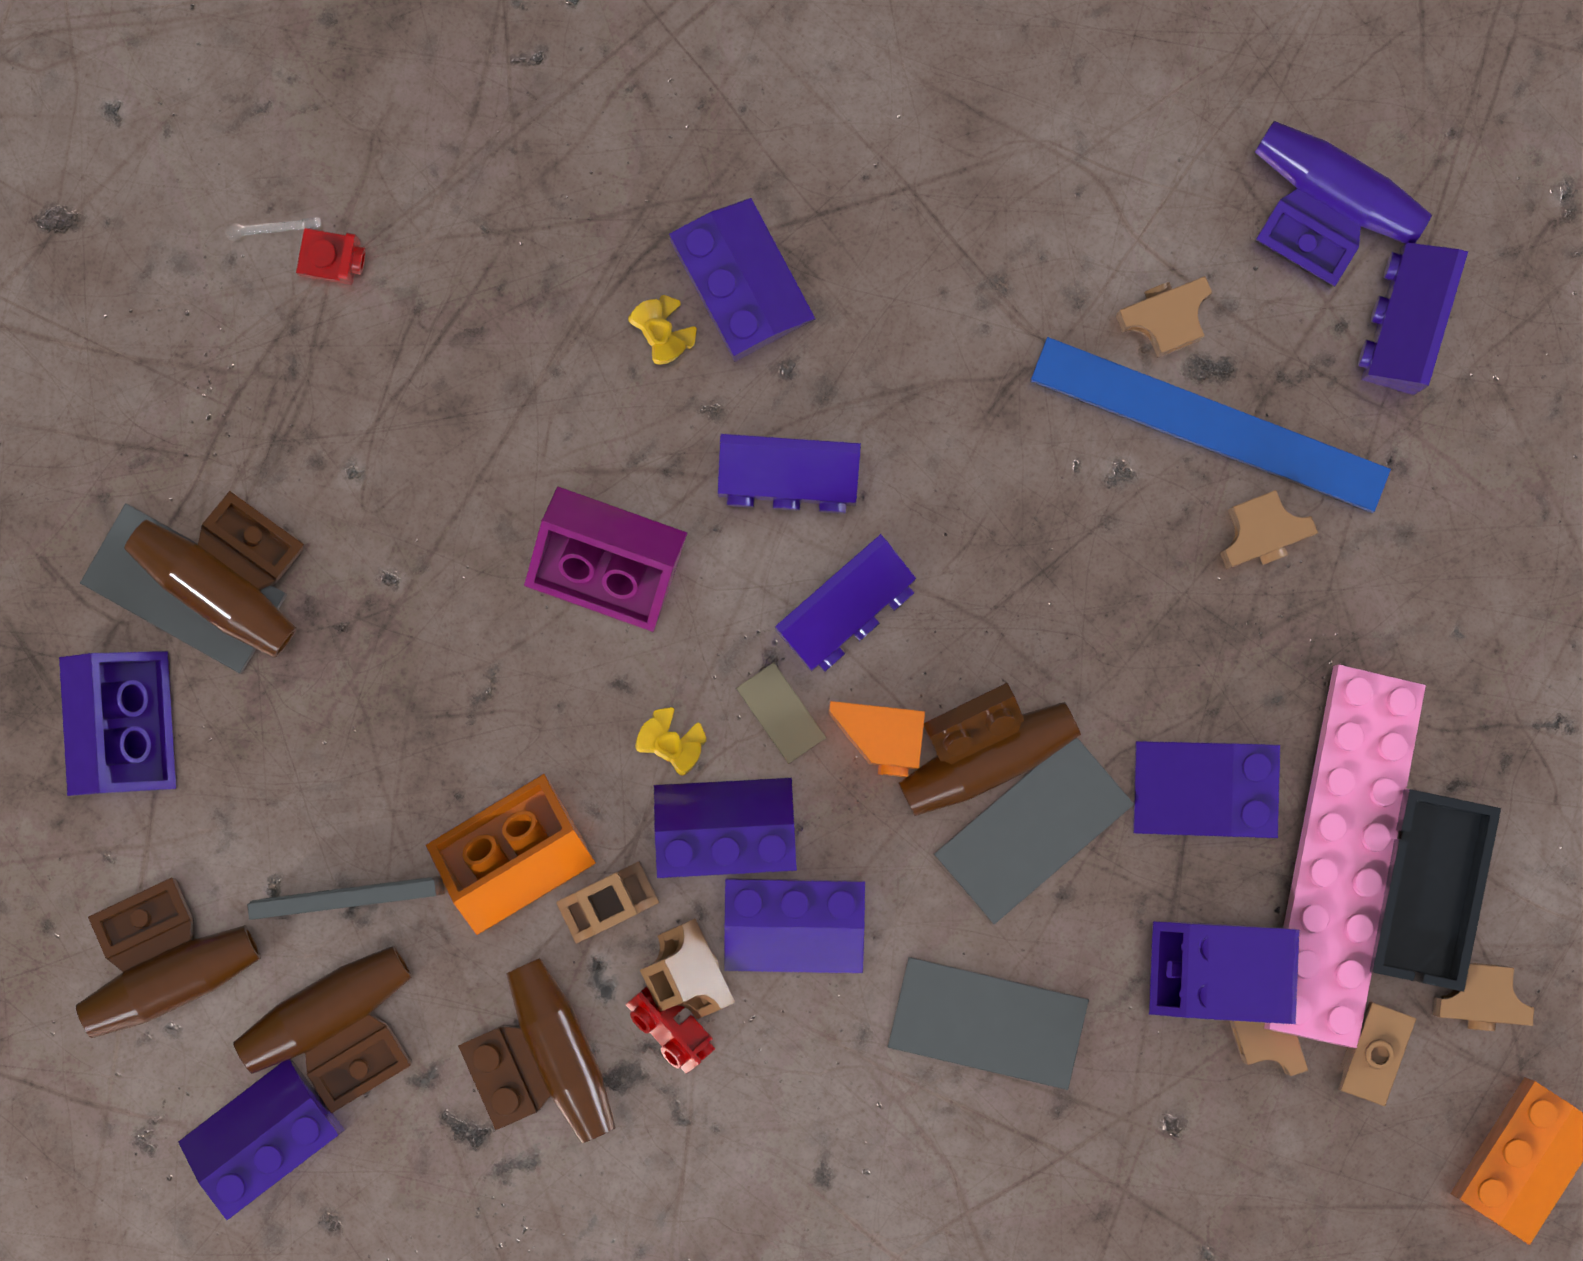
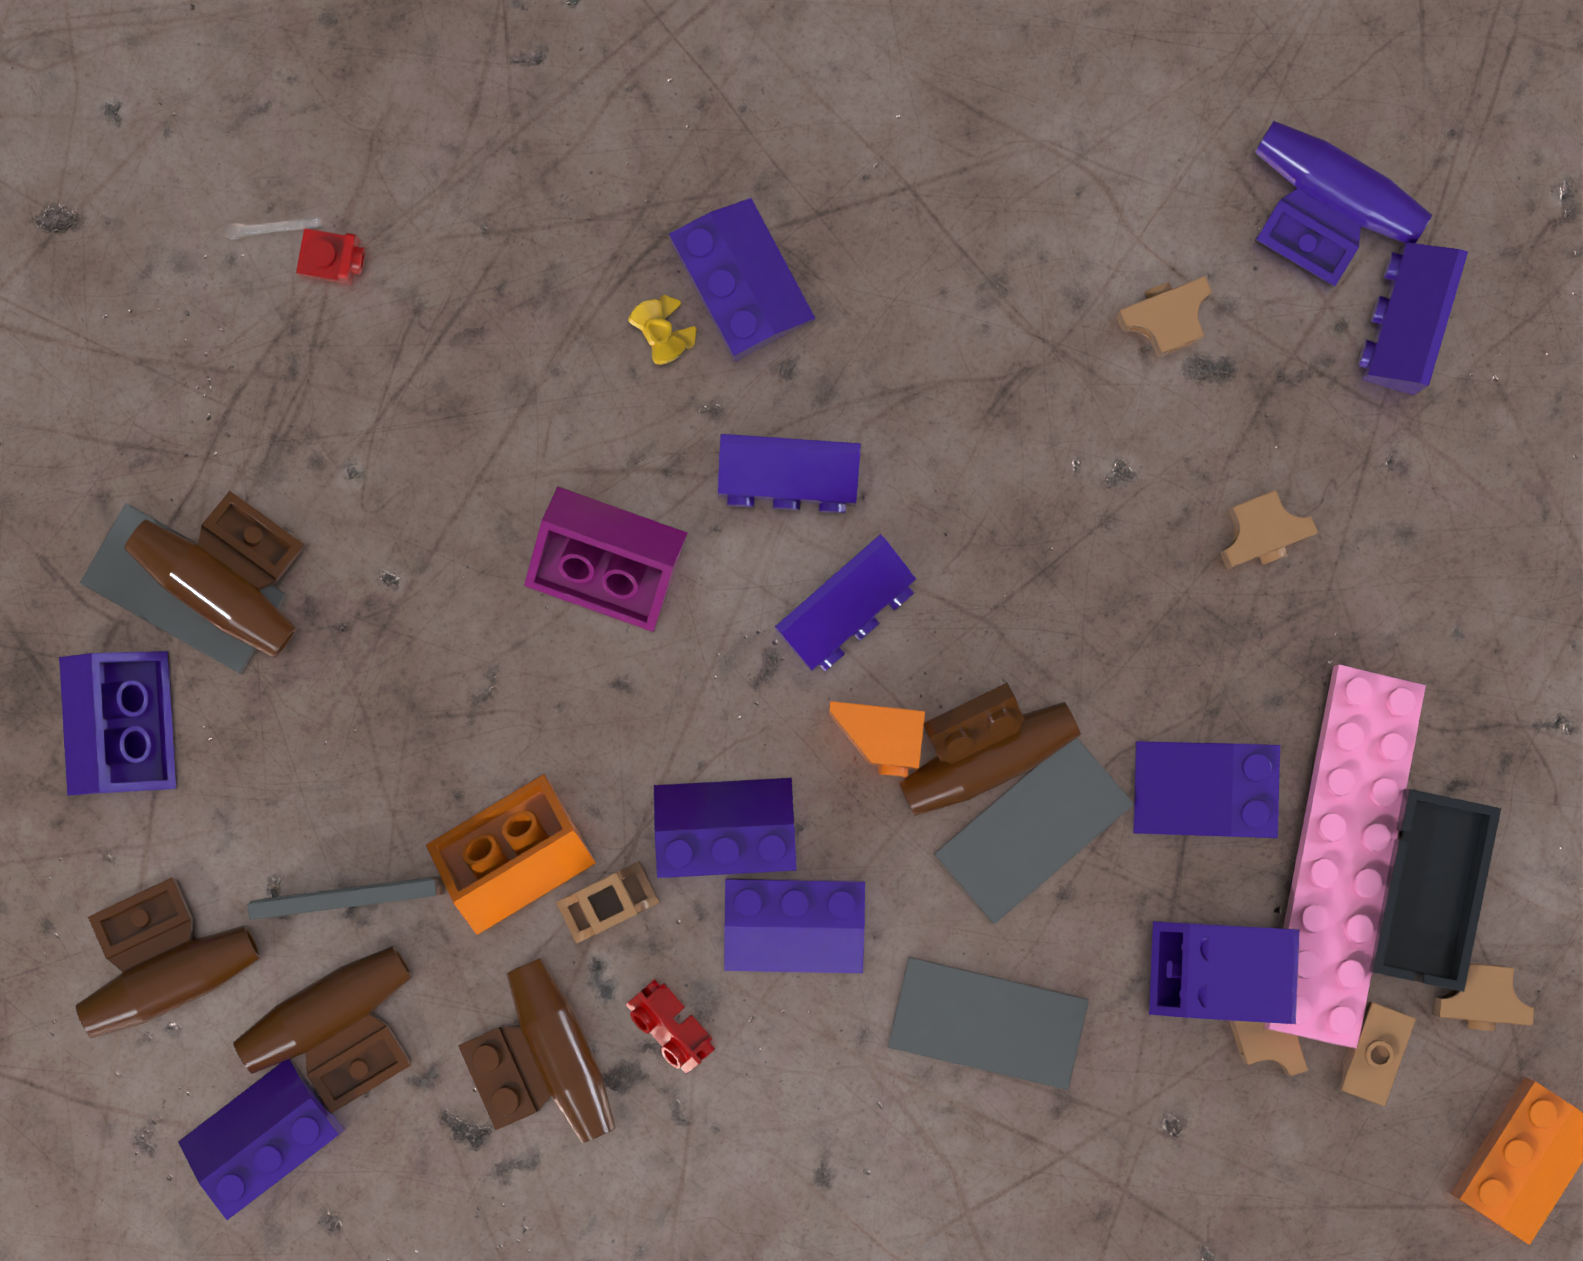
(656, 739): yellow piece -> none
(687, 973): medium nougat brick -> none
(781, 713): dark tan tile -> none
(1210, 425): blue tile -> none

